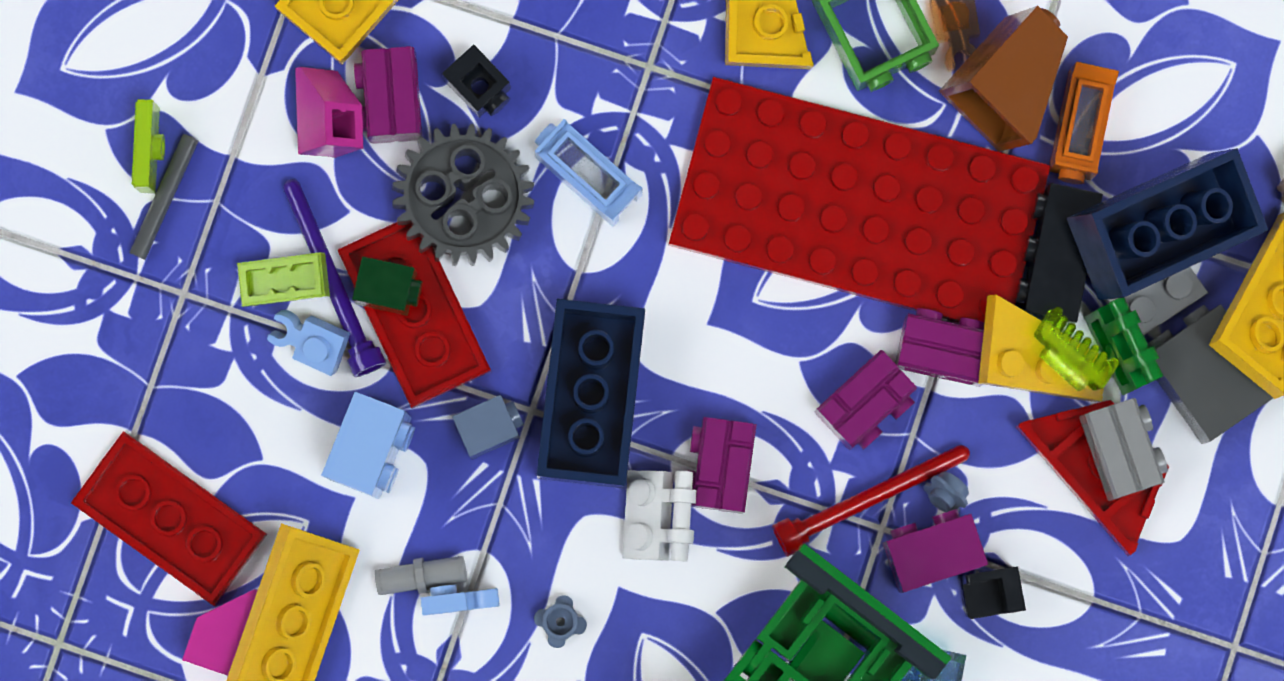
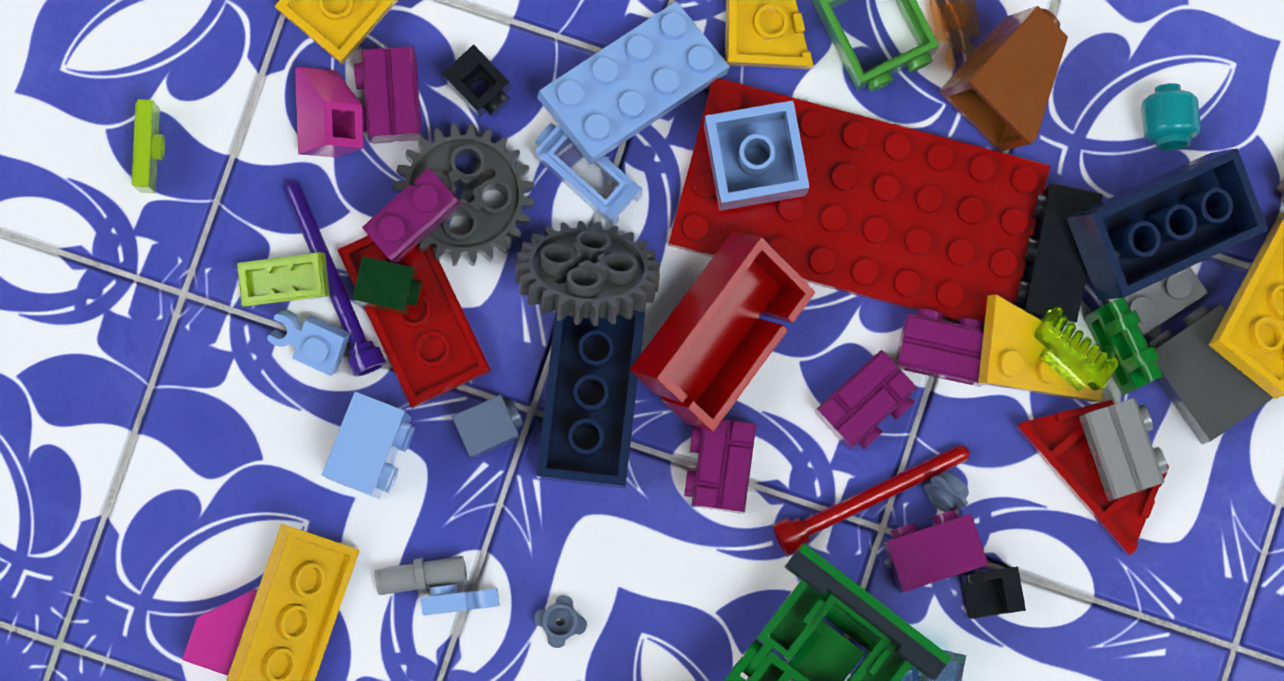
(164, 196): dark grey bar -> none
(169, 518): red tile -> none
(412, 215): none -> magenta brick
(587, 273): none -> dark grey gear
(633, 82): none -> light blue plate
(649, 515): white plate -> none
(714, 334): none -> red piece
(756, 155): none -> light blue brick
(1082, 122): orange window -> none
(1170, 117): none -> teal head

